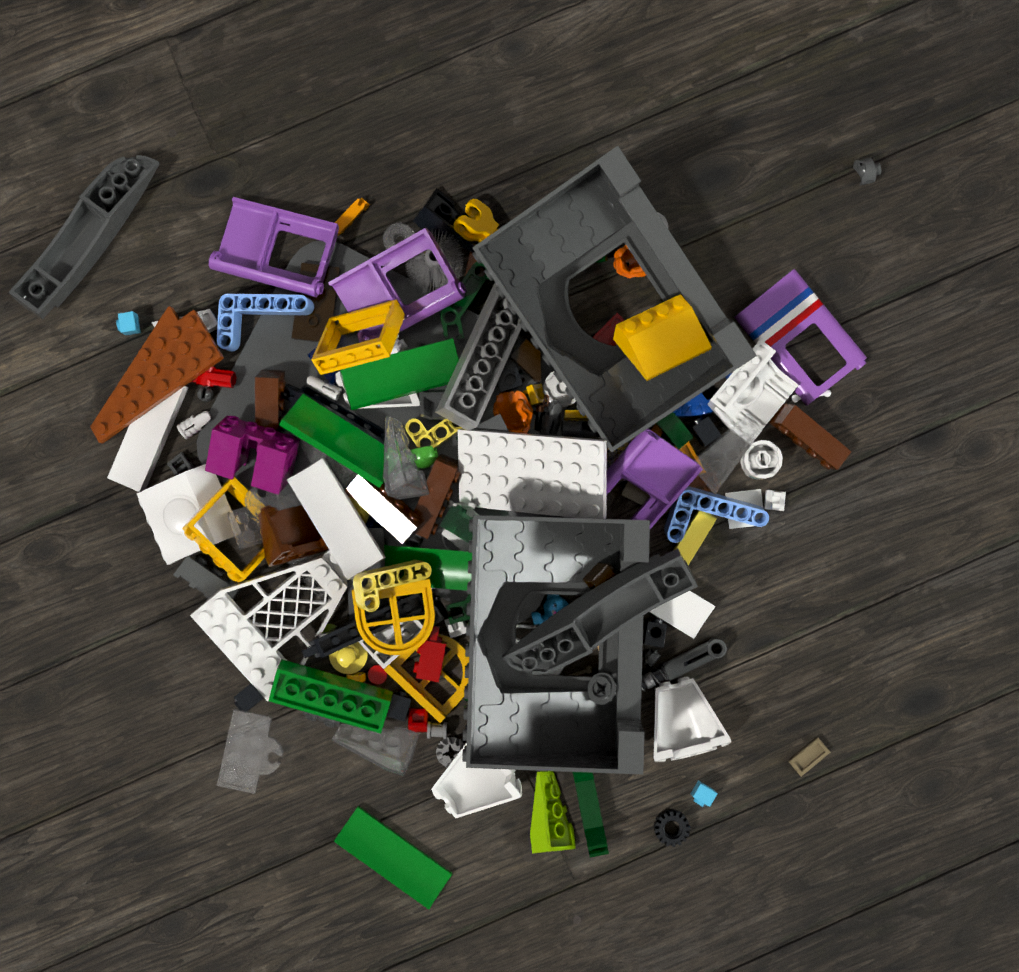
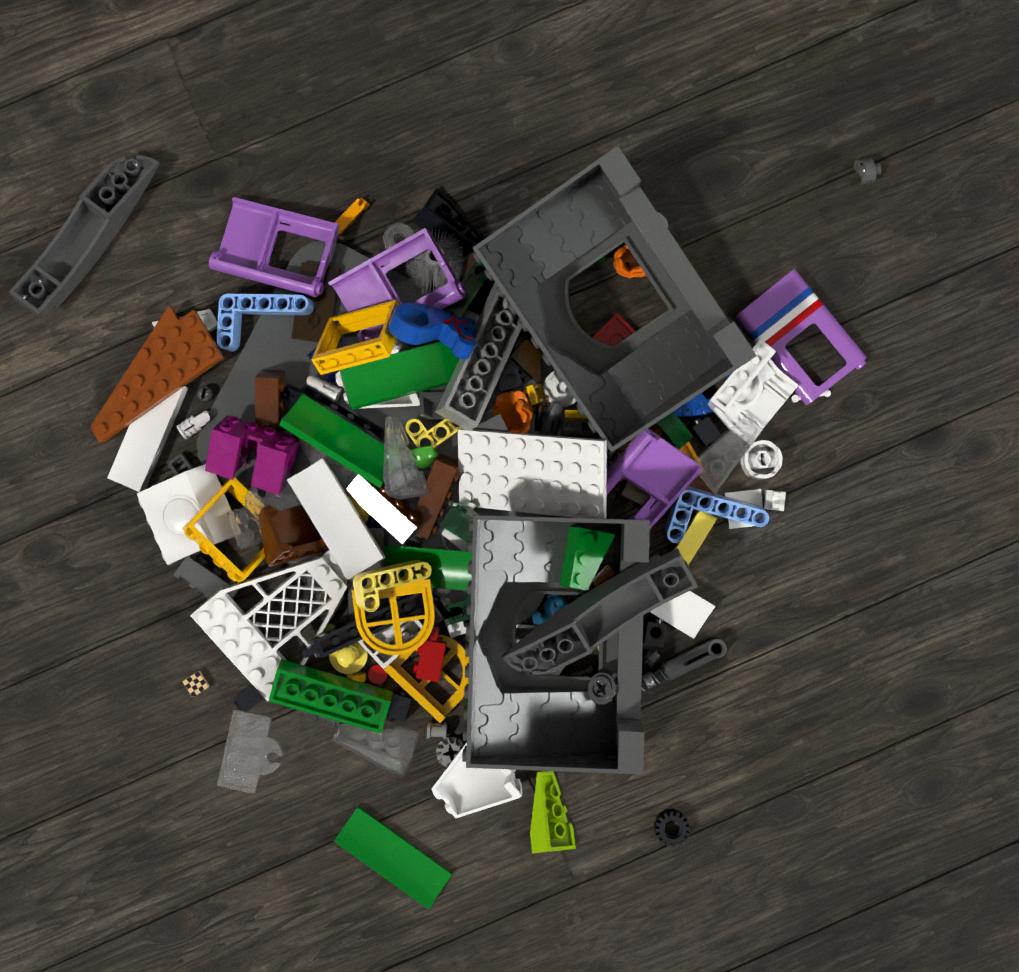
(128, 323): medium azure plate -> none
(196, 684): none -> tile
(216, 377): red piece -> none
(418, 720): red slope -> none
(423, 323): none -> blue animal
(479, 223): yellow piece -> none
(583, 556): none -> green wedge
(590, 814): dark green piece -> none
(662, 337): yellow slope -> none
(685, 722): white cone -> none
(703, 794): medium azure plate -> none
(809, 756): dark tan tile -> none
(810, 436): reddish brown wedge -> none

